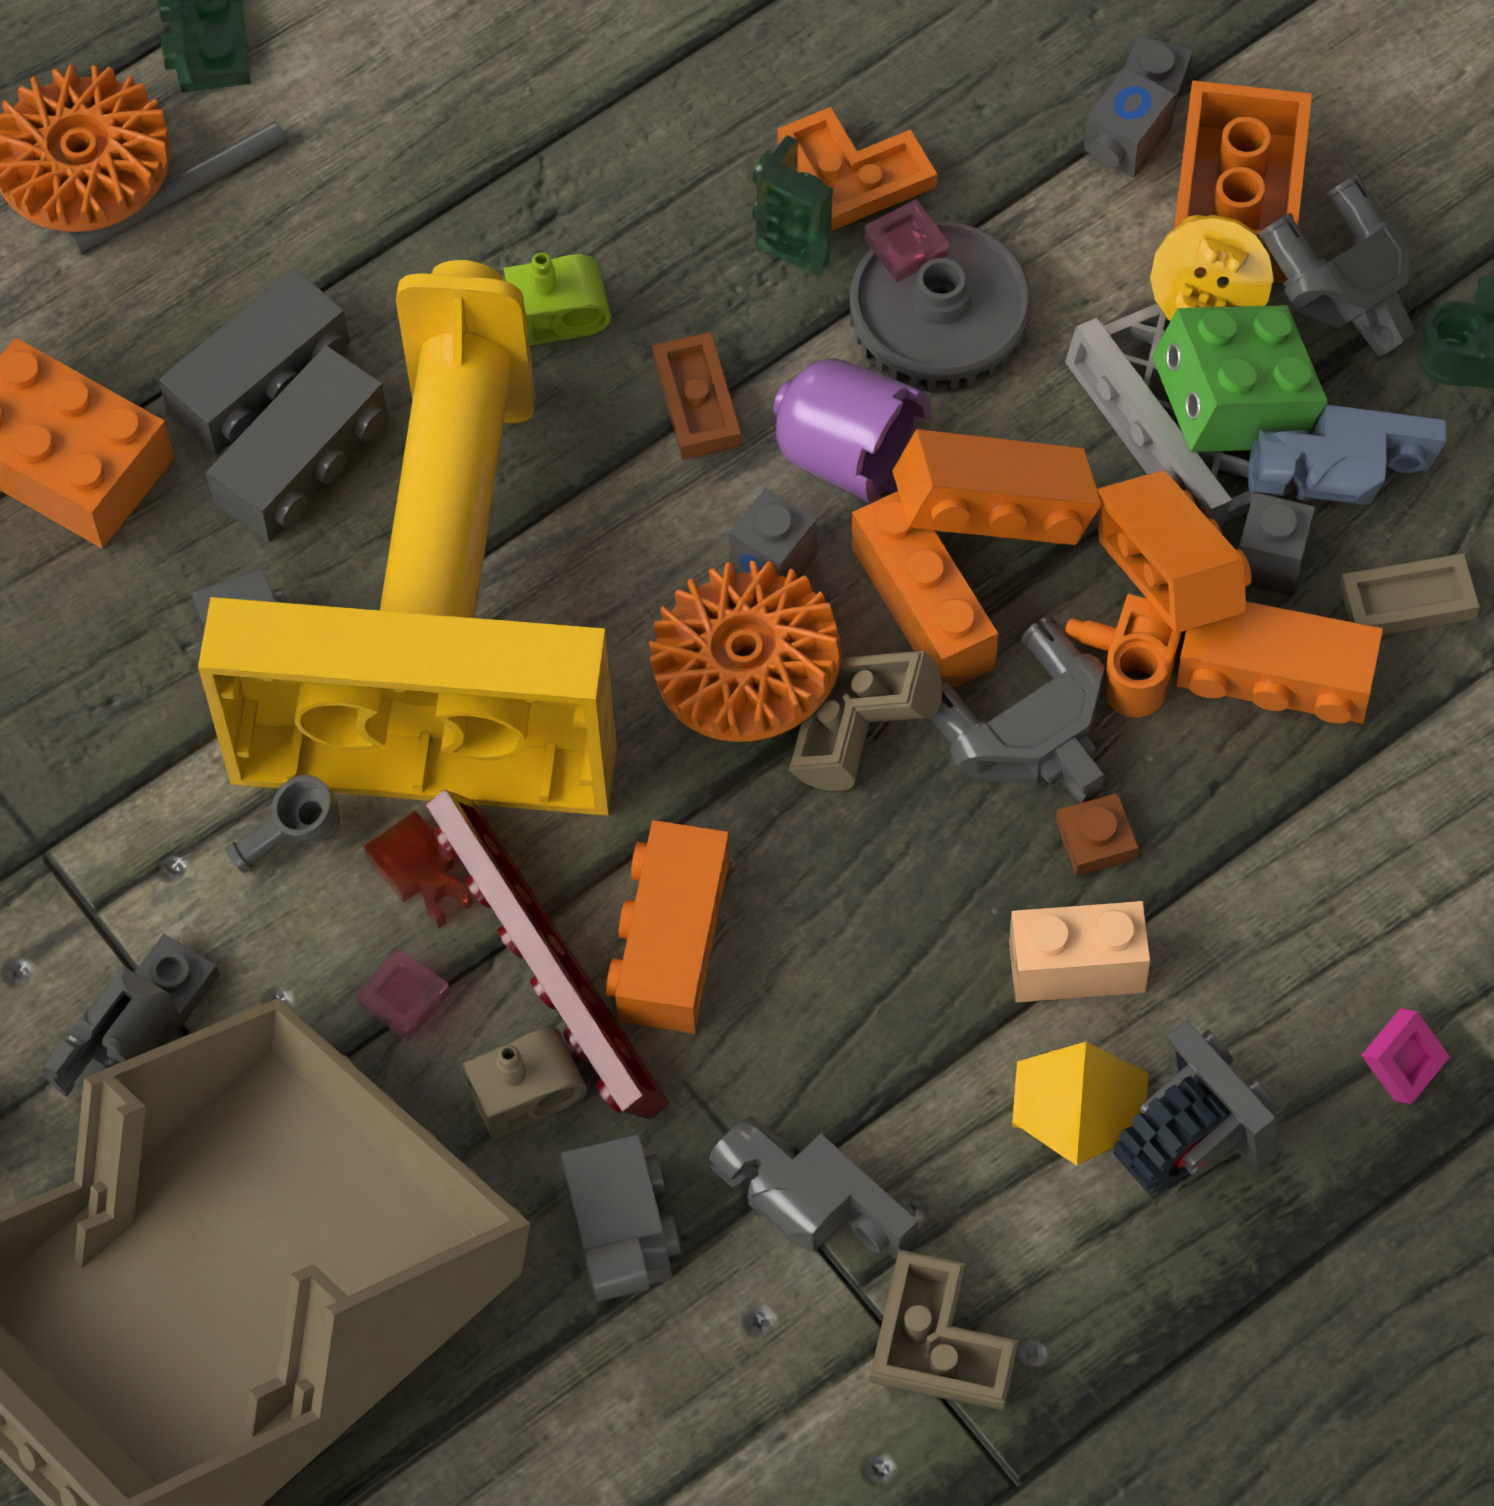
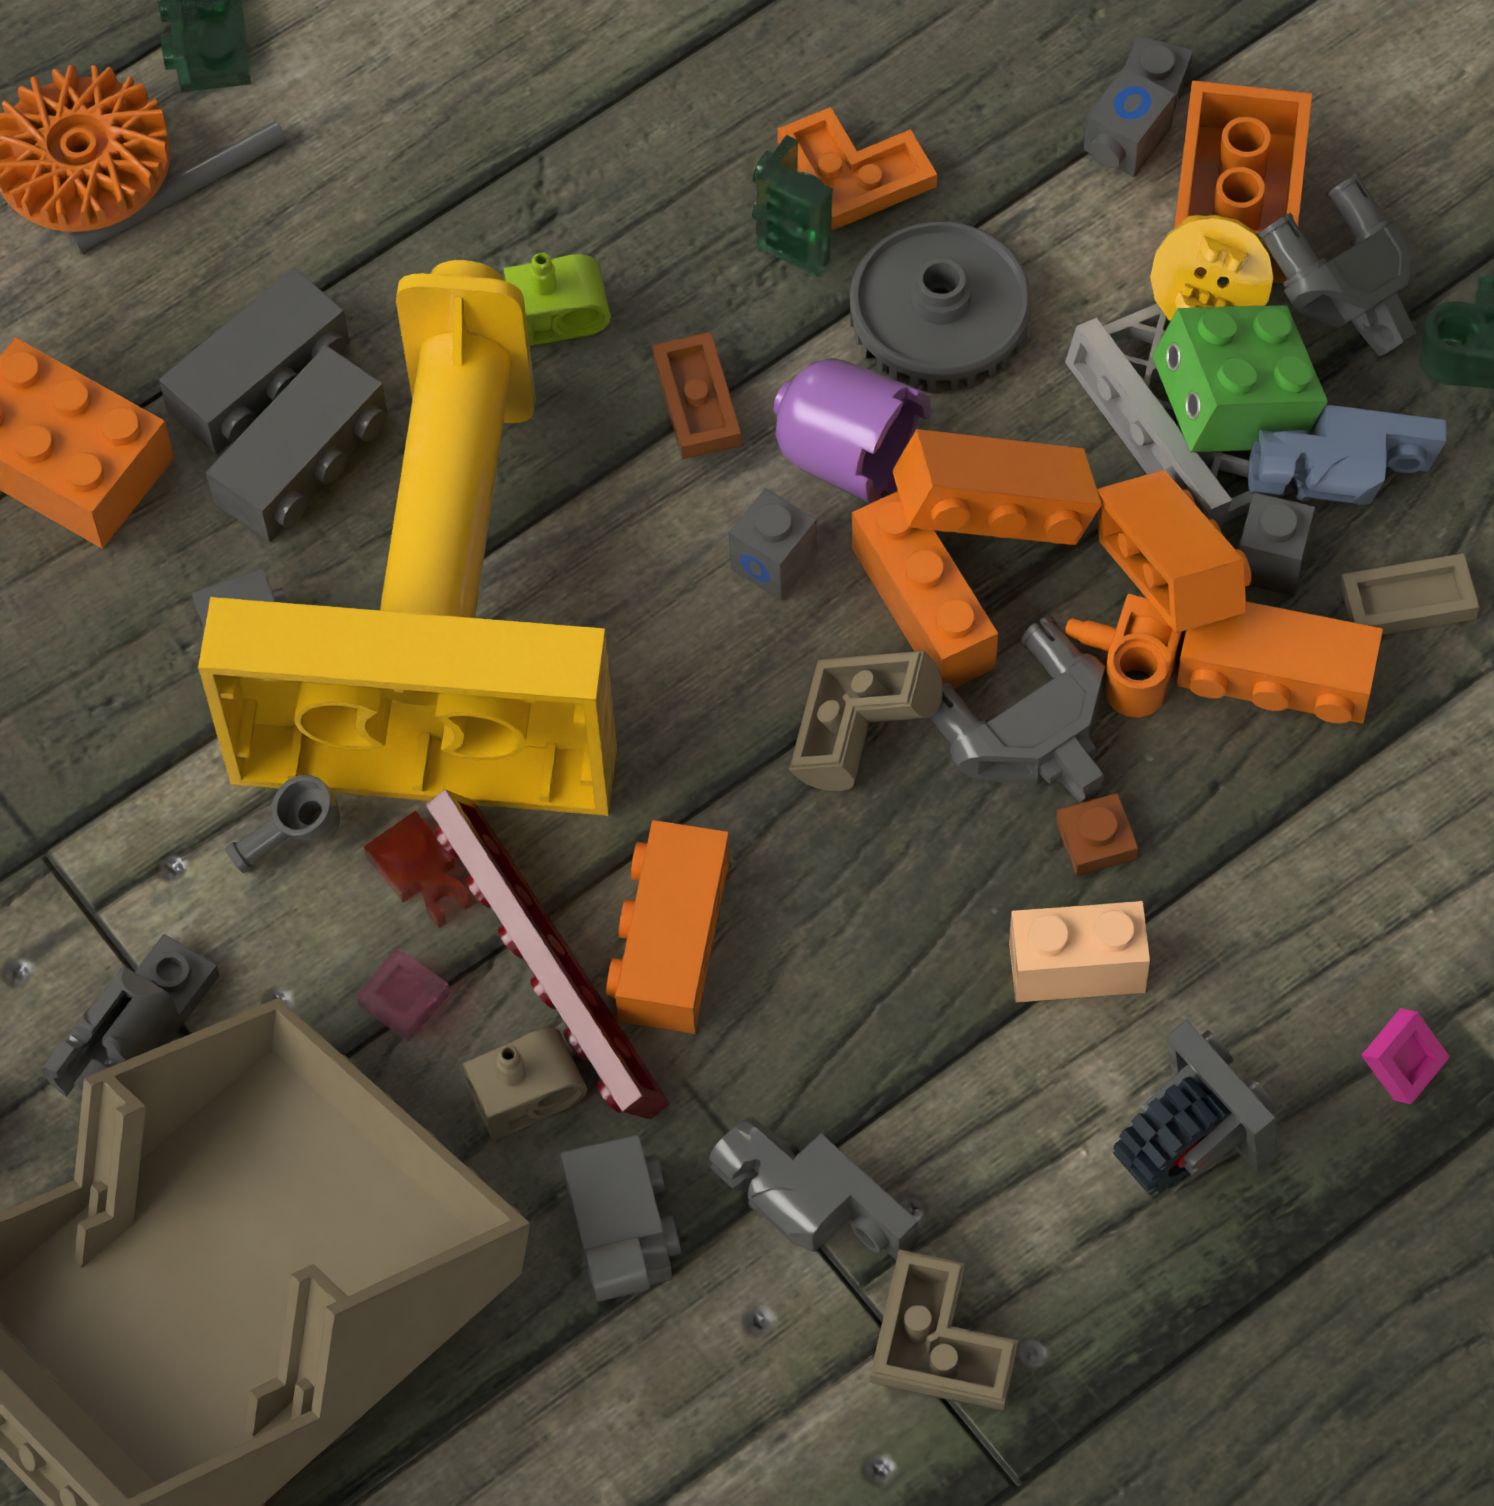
(746, 653): orange wheel -> none
(906, 240): clear pink plate -> none
(1077, 1099): yellow slope -> none

